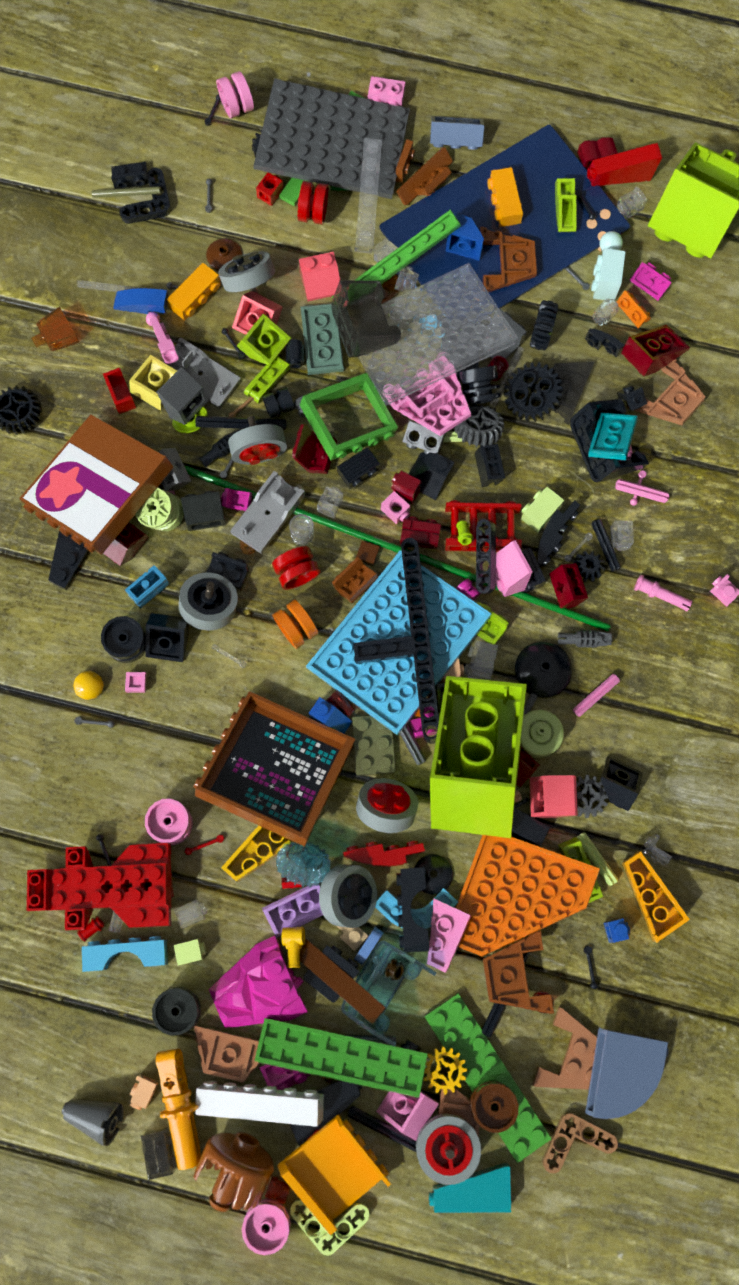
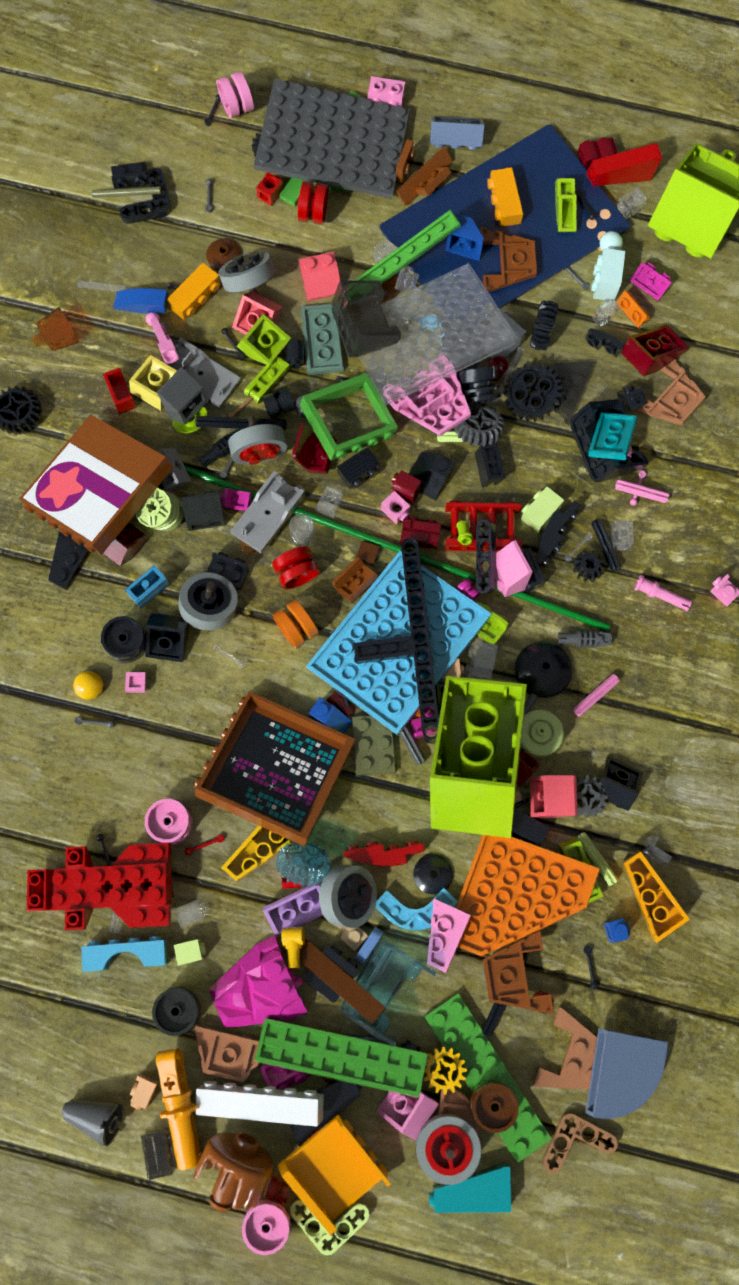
(94, 926): red pin -> none
(368, 195): clear arch -> none
(381, 1127): black axle -> none
(386, 805): light grey wheel -> none
(394, 970): dark brown plate -> none
(414, 937): black arch -> none
(423, 441): brick -> none
(568, 585): dark red brick -> none

